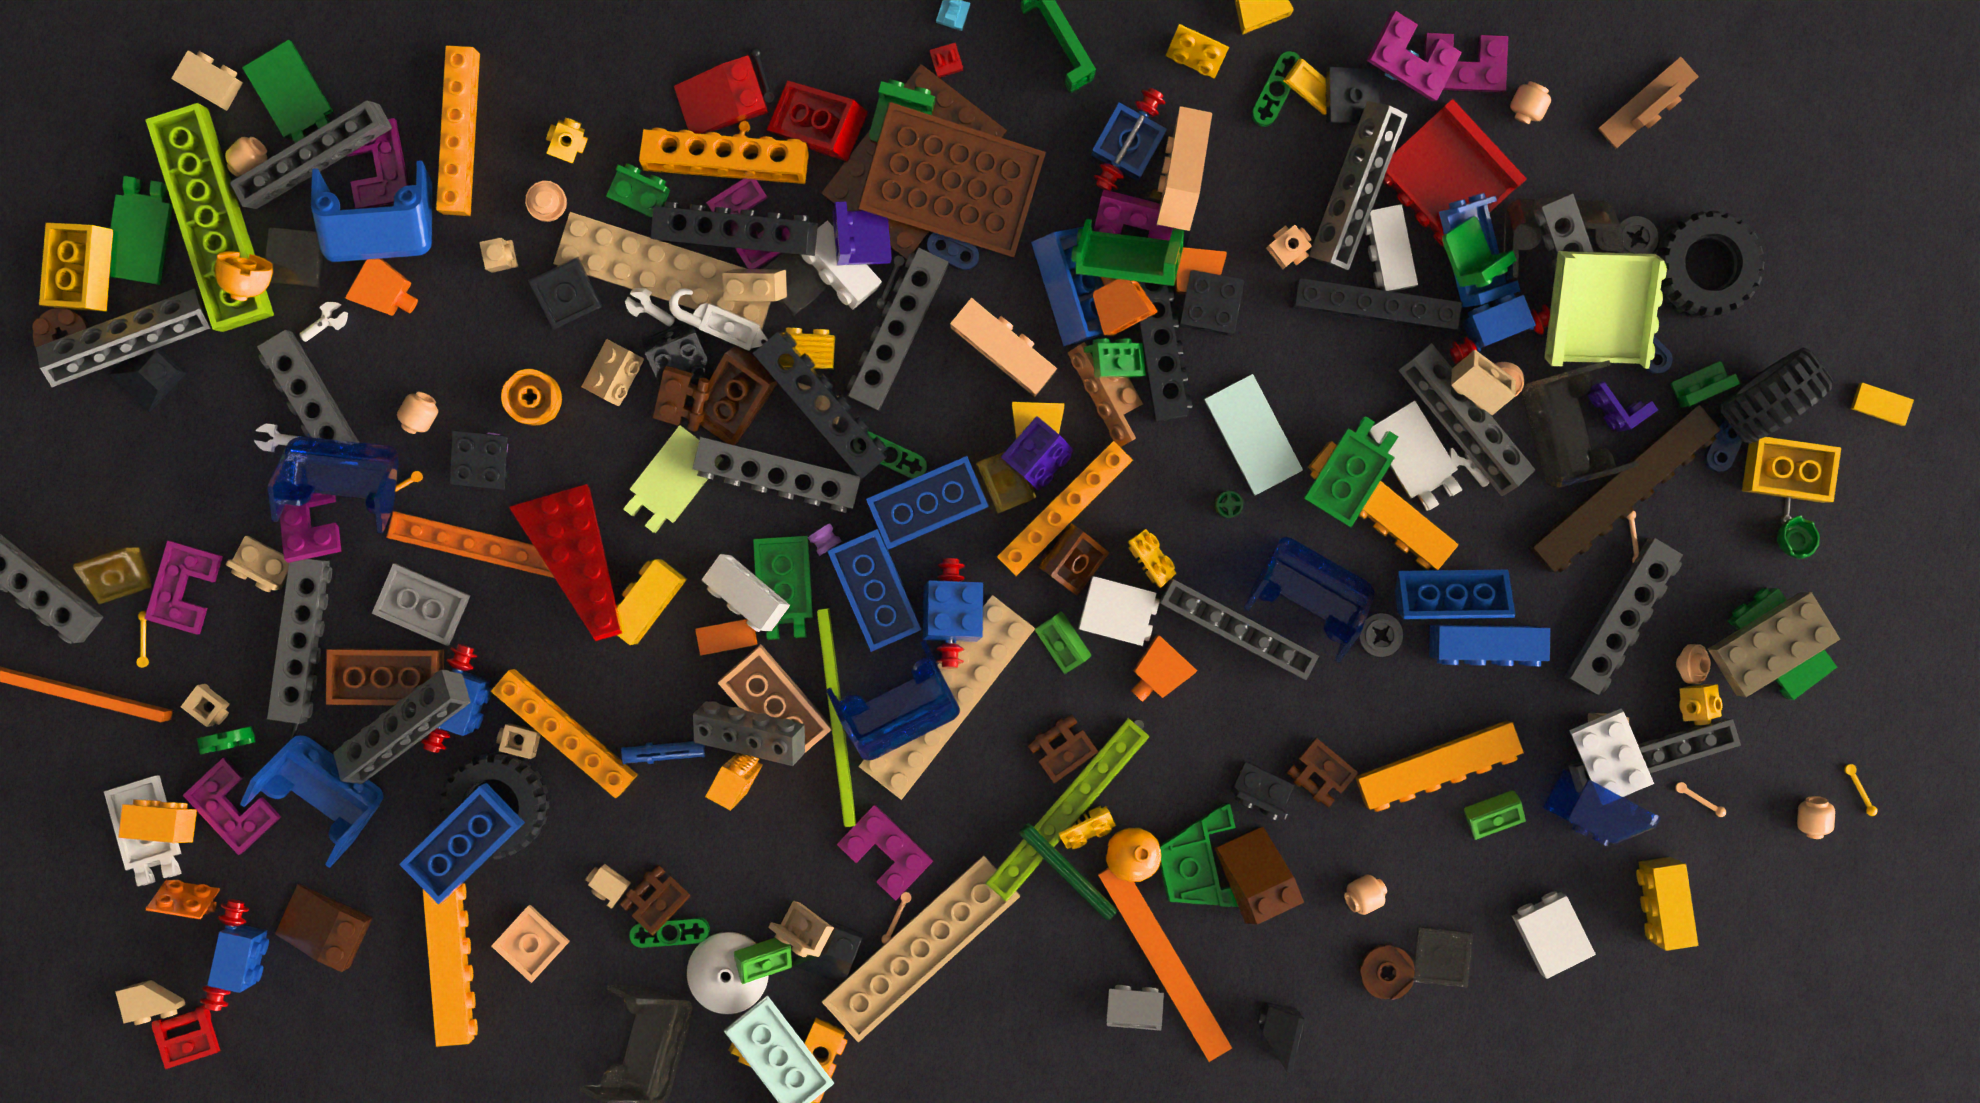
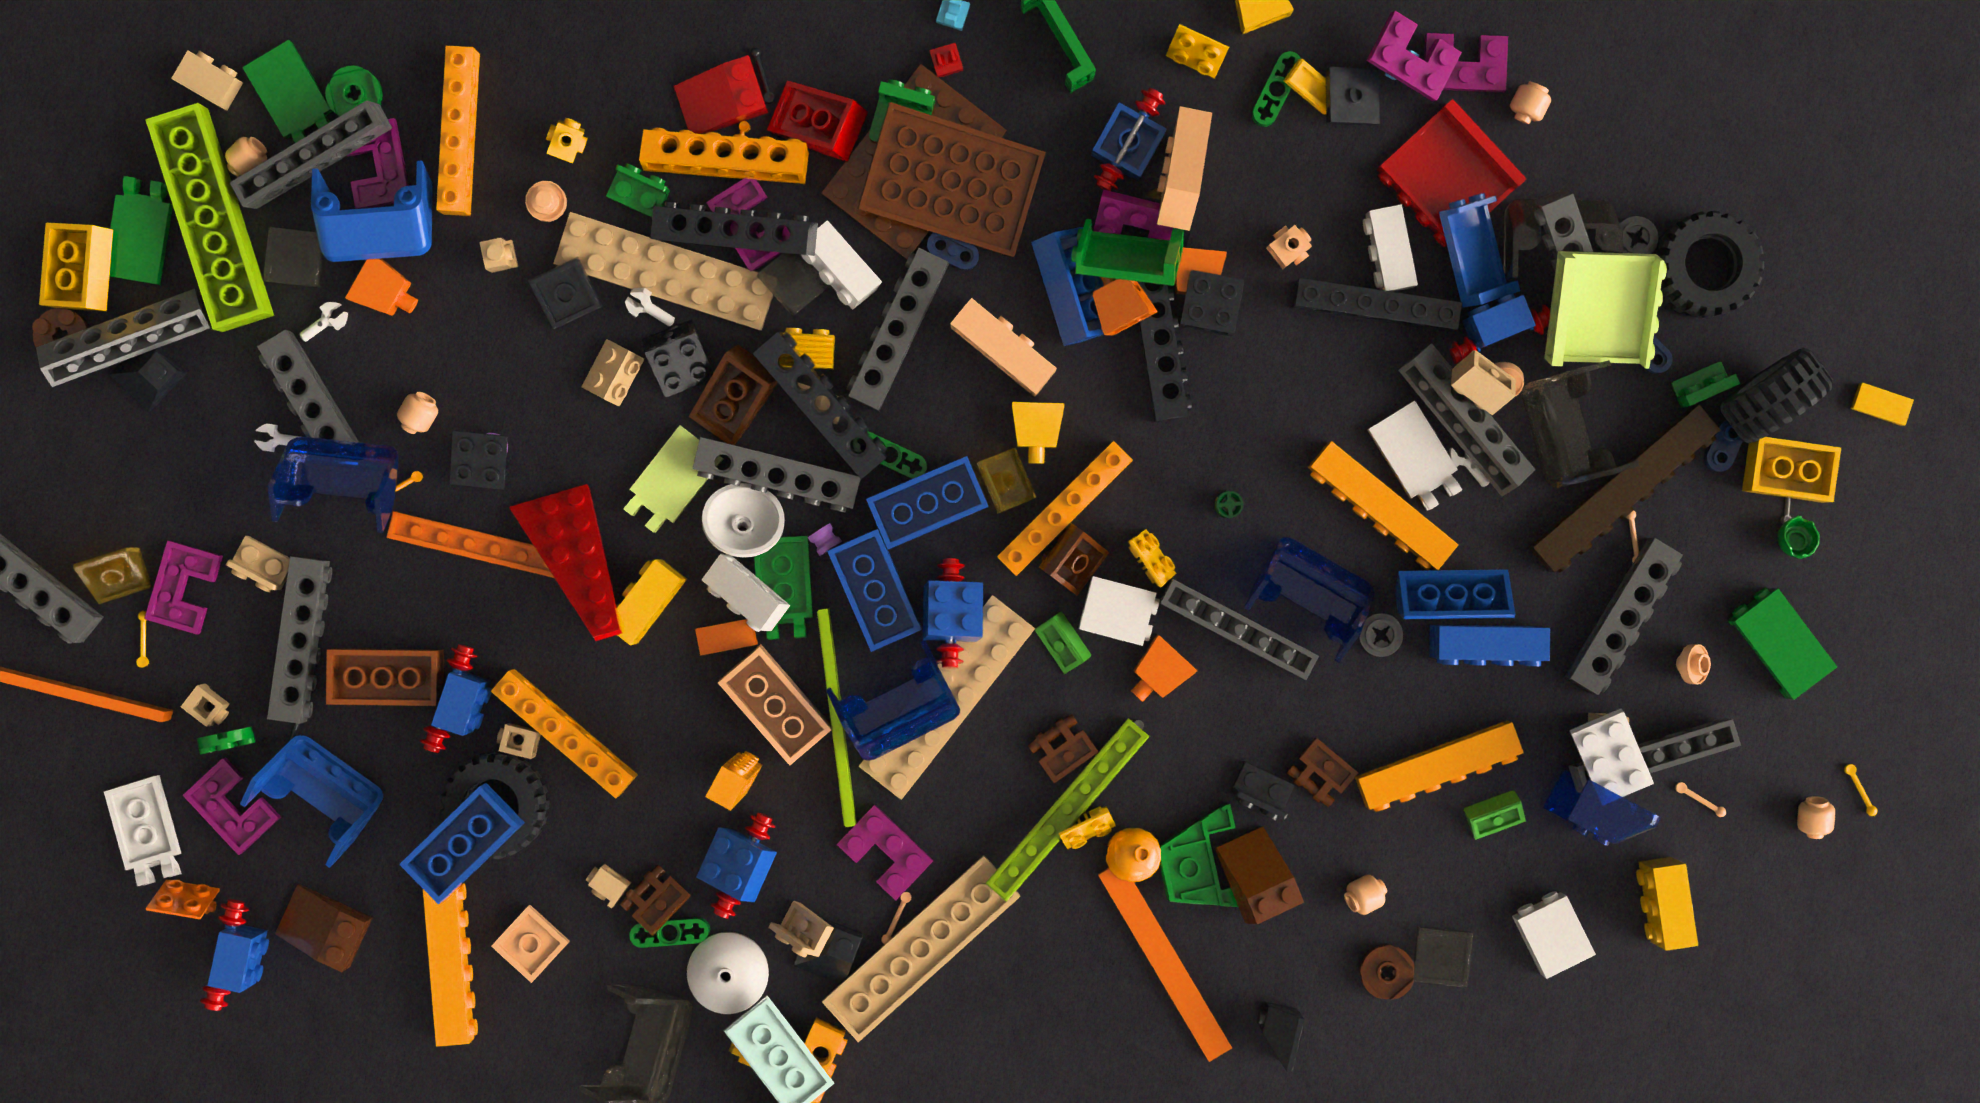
(146, 1000): tan slope -> none
(157, 821): light orange brick -> none
(188, 1045): red plate -> none
(241, 275): light orange cylinder -> none
(300, 539): magenta plate -> none
(341, 85): none -> green plate
(401, 726): dark grey brick -> none
(421, 604): light grey plate -> none
(520, 386): light orange brick -> none
(662, 752): blue pin -> none
(673, 395): reddish brown plate -> none
(719, 322): white plate -> none
(738, 864): none -> blue brick
(742, 507): none -> white dish
(749, 733): dark grey brick -> none
(754, 285): tan brick -> none
(762, 959): bright green slope -> none
(860, 237): dark purple bracket -> none
(898, 261): dark grey hinge -> none
(1038, 453): dark purple bracket -> none
(1067, 871): dark green axle -> none
(1111, 396): medium nougat bracket -> none
(1117, 358): green bracket -> none
(1135, 1008): light grey brick -> none
(1253, 434): light aqua tile -> none
(1352, 473): green tile -> none
(1358, 185): dark grey brick -> none
(1472, 256): green bracket -> none
(1617, 416): dark purple bracket -> none
(1649, 102): medium nougat bracket -> none
(1700, 703): yellow brick -> none
(1774, 644): dark tan brick -> none

